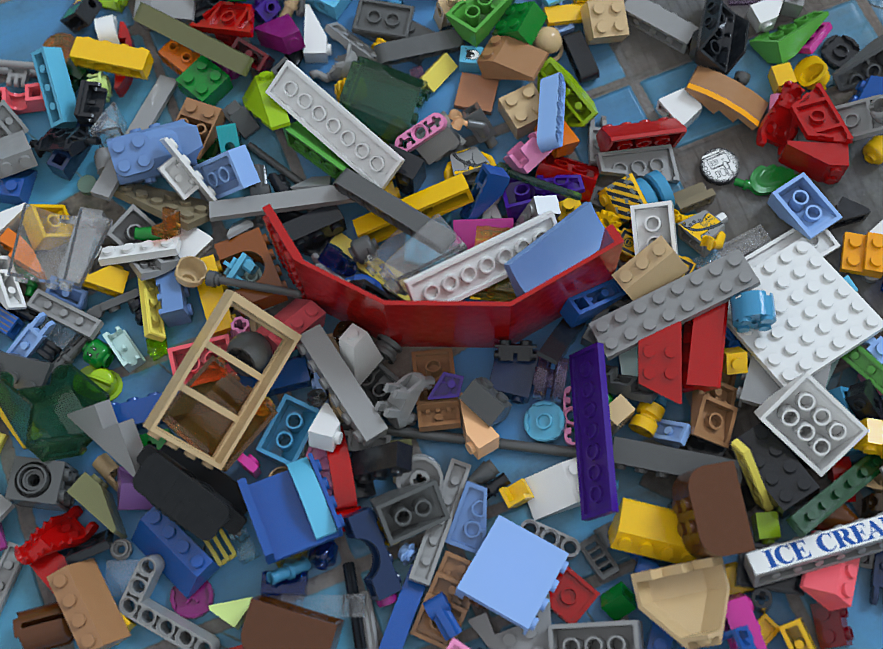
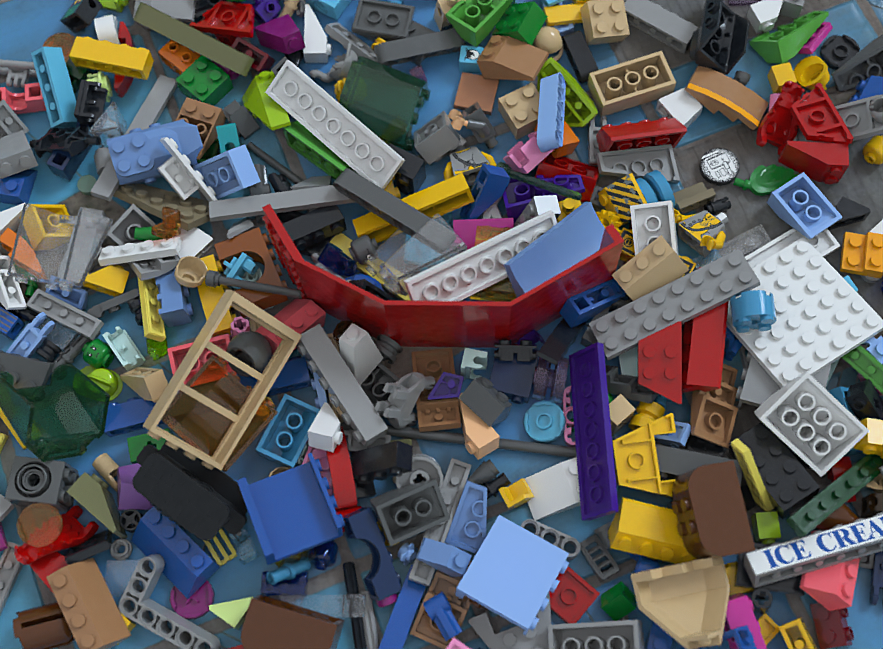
(39, 524): none -> clear orange tile
(115, 438): light grey slope -> none
(128, 517): none -> black wheel
(146, 382): none -> tan slope
(250, 464): dark pink plate -> none
(312, 498): medium azure slope -> none
(316, 397): clear smoke plate -> none
(428, 135): bright pink beam -> none
(439, 72): light yellow tile -> none
(444, 557): none -> medium blue slope
(473, 360): none -> light aqua hinge
(532, 335): none -> dark purple piece
(631, 83): none -> tan brick
(637, 457): none -> yellow wing
(717, 206): none -> black pin
(735, 361): yellow brick -> none

